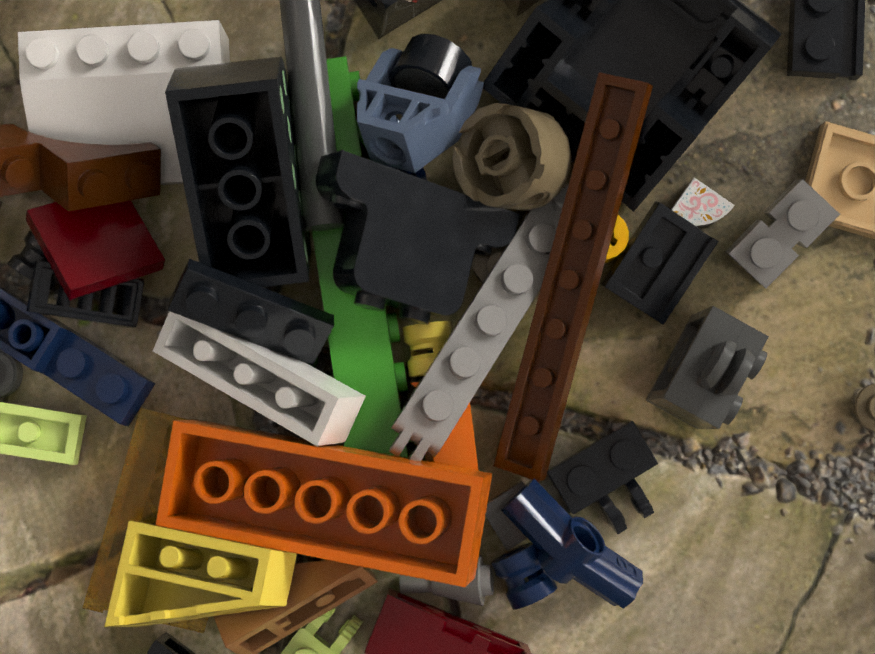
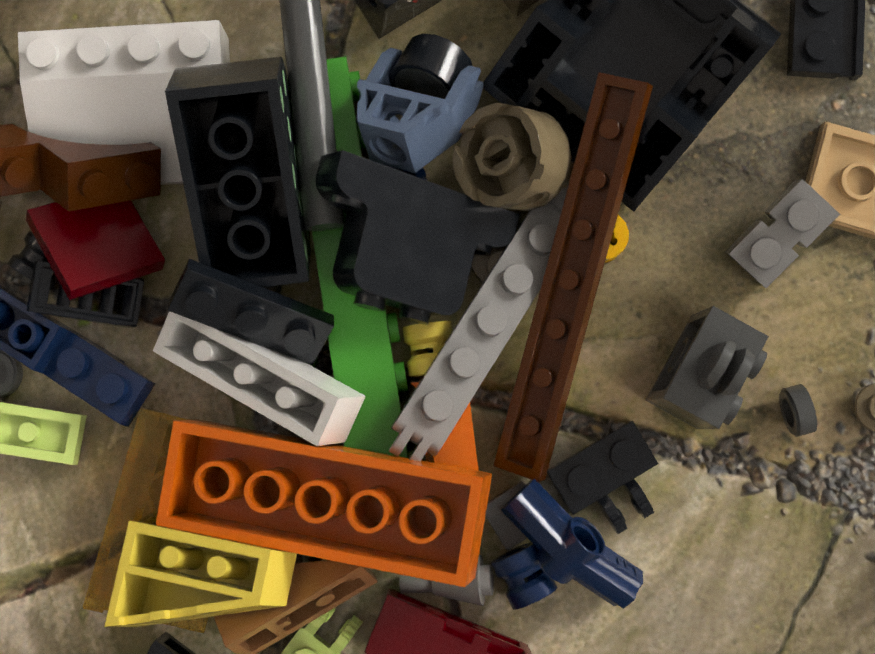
(659, 262): black plate -> none
(701, 204): white tile -> none
(798, 410): none -> dark grey tile

